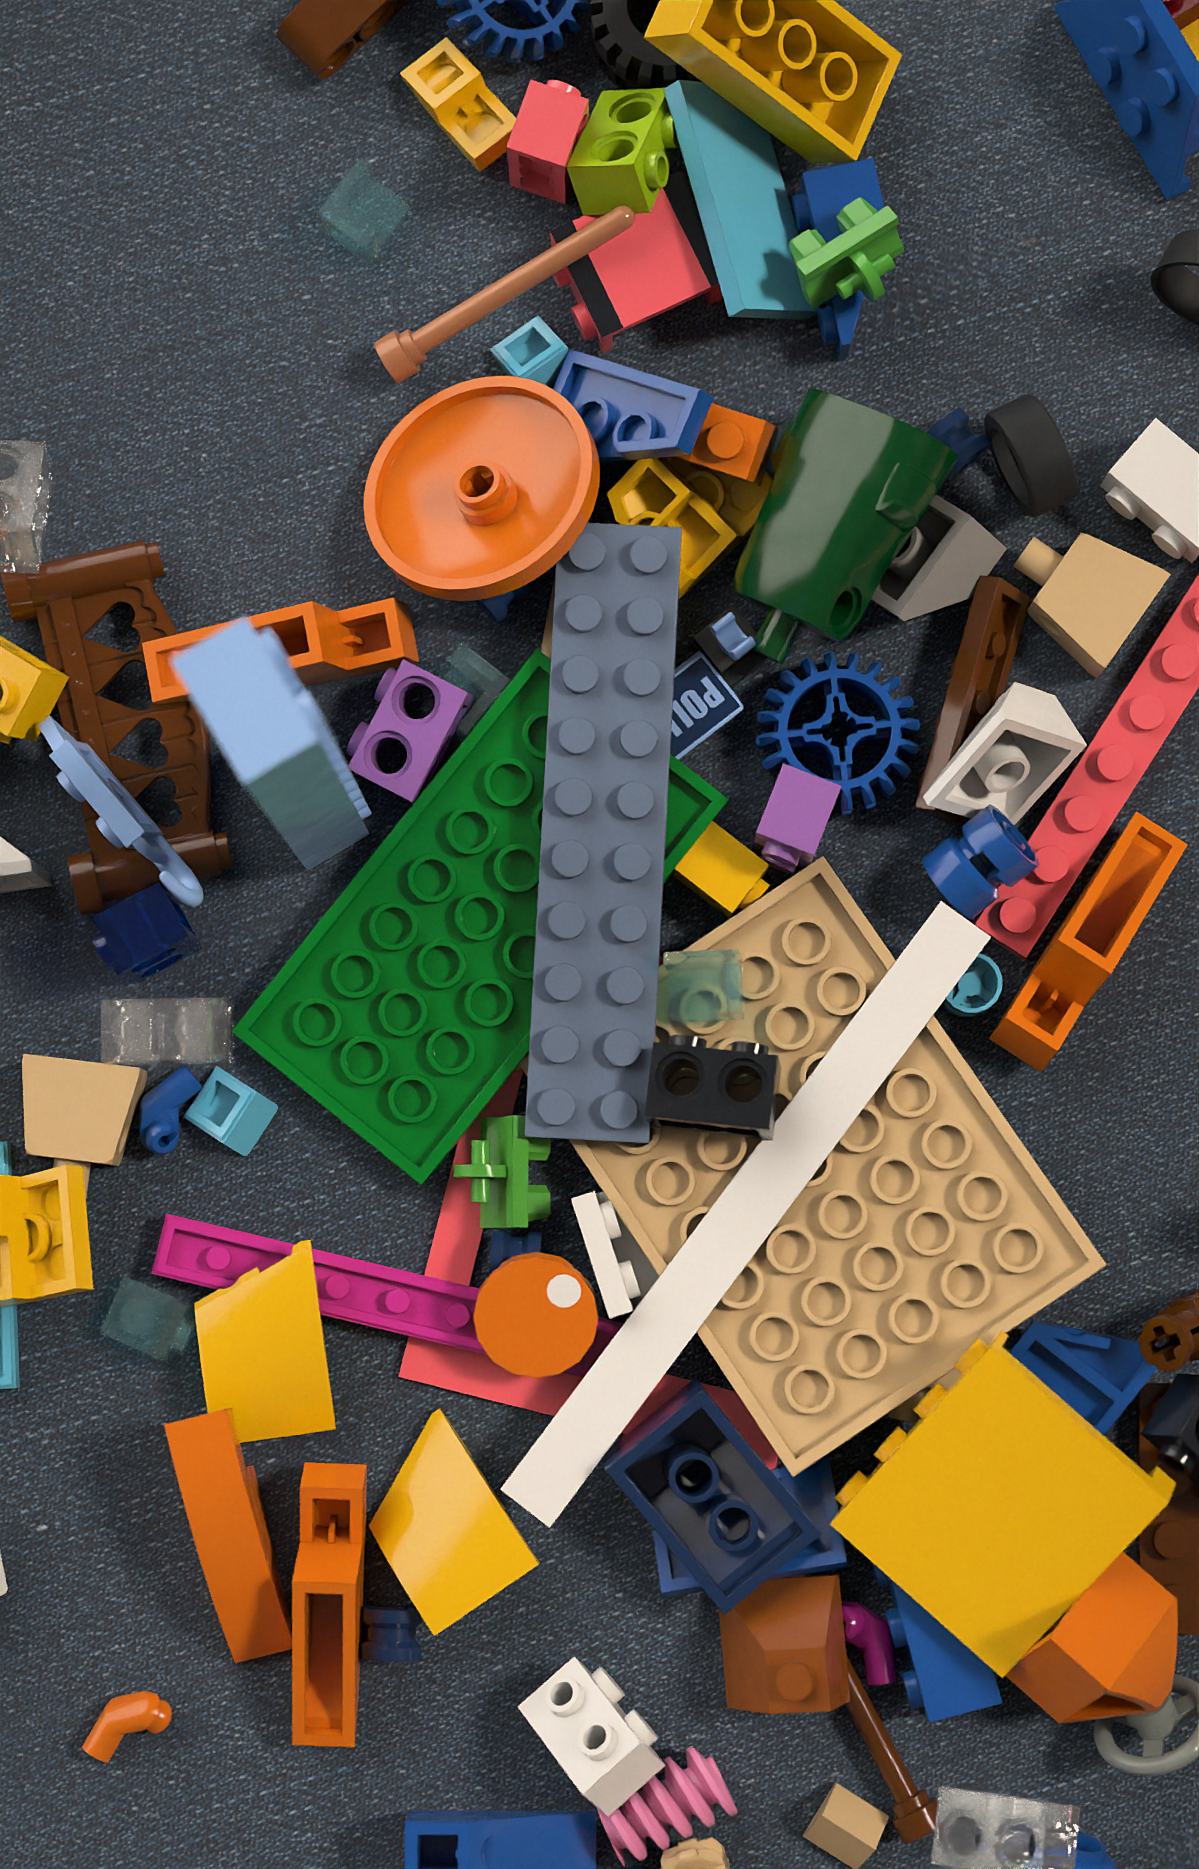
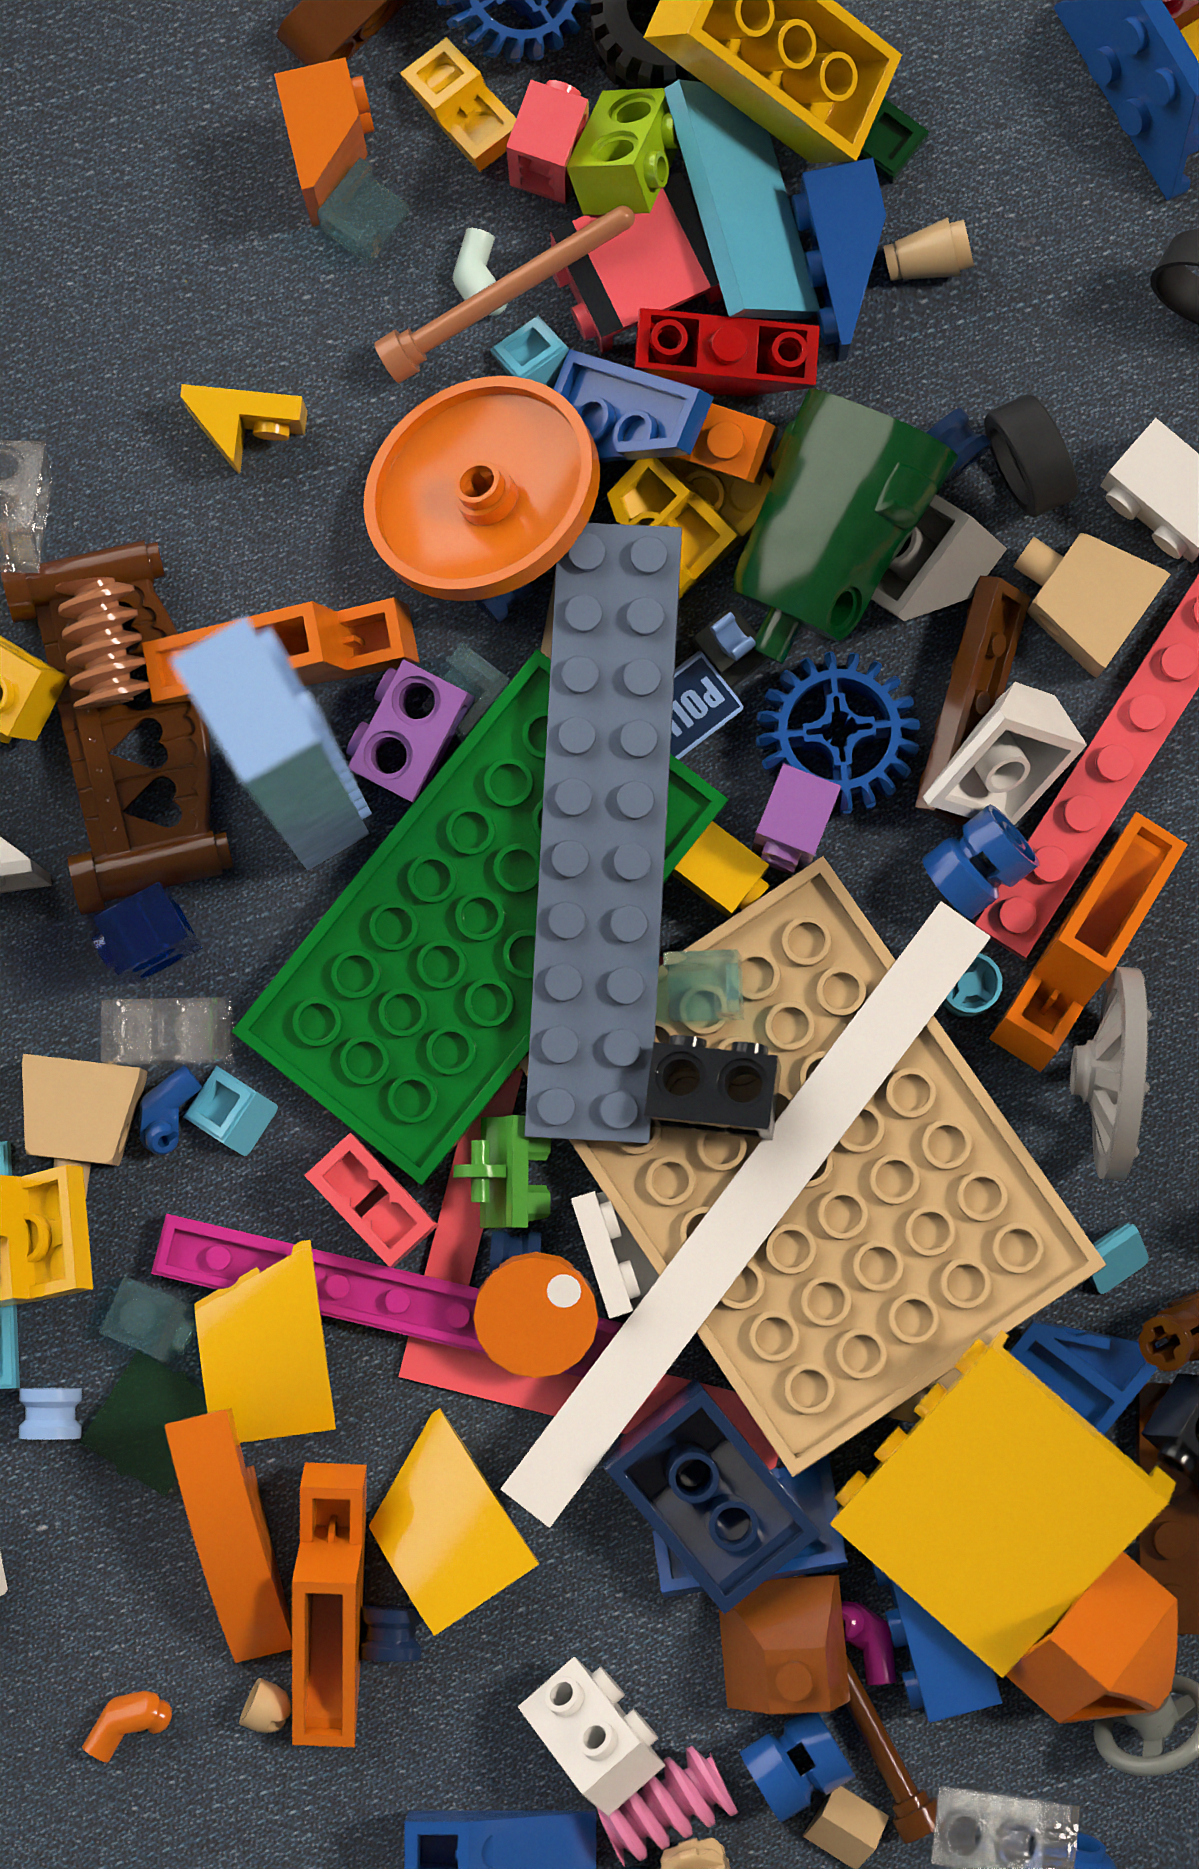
(50, 1413): none -> light blue wheel
(102, 641): none -> nougat piece
(120, 815): light blue plate -> none
(133, 1418): none -> clear green piece
(228, 412): none -> yellow slope
(265, 1708): none -> tan hinge
(325, 126): none -> orange slope
(371, 1200): none -> coral brick
(470, 269): none -> light aqua arm
(727, 352): none -> red slope
(777, 1774): none -> blue wheel
(850, 260): bright green hips -> none
(892, 140): none -> dark green tile
(930, 252): none -> tan cone
(1113, 1073): none -> light grey wheel
(1124, 1255): none -> medium azure slope

